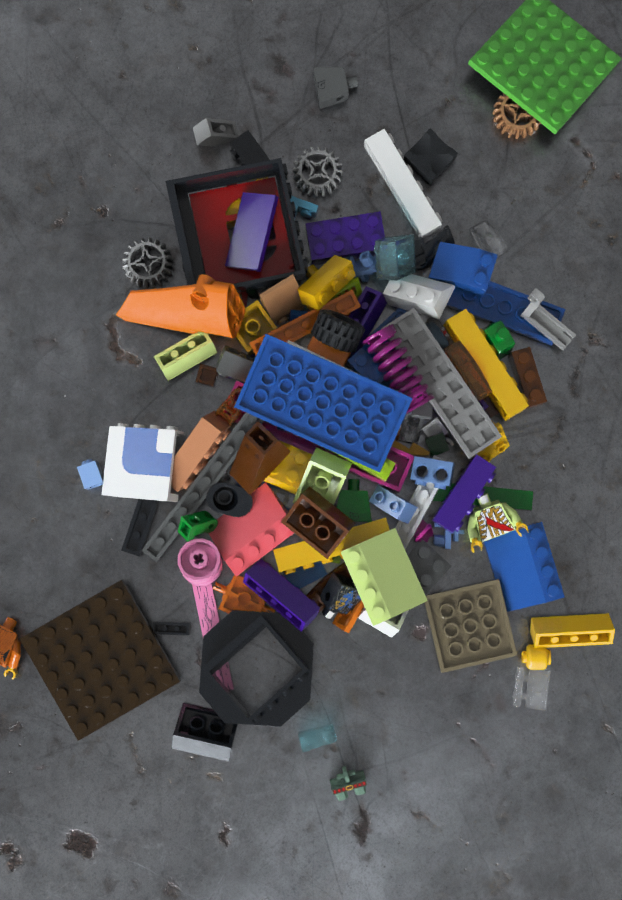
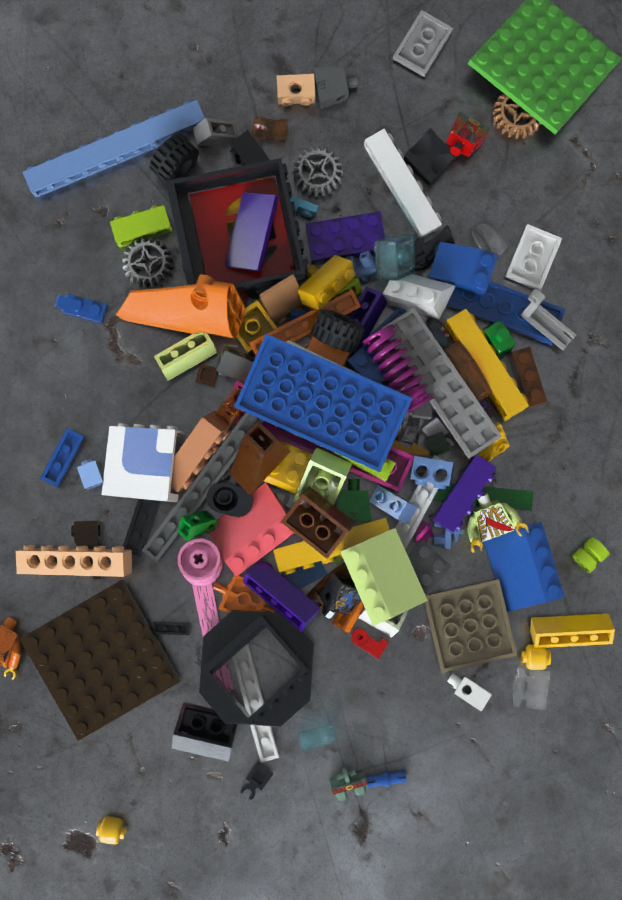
(28, 563): none -> light nougat brick
(62, 457): none -> blue plate
(82, 307): none -> blue hinge
(87, 534): none -> dark brown slope
(110, 830): none -> yellow head
(112, 149): none -> medium blue brick
(141, 225): none -> lime brick
(174, 158): none -> black tyre
(253, 700): none -> white tile
(257, 778): none -> black plate
(270, 128): none -> clear orange leg
(303, 82): none -> light nougat brick
(367, 643): none -> red leg
(386, 778): none -> blue pin
(423, 43): none -> light grey plate
(466, 135): none -> torso
(478, 695): none -> white torso
(533, 257): none -> white plate
(591, 554): none -> lime wheel

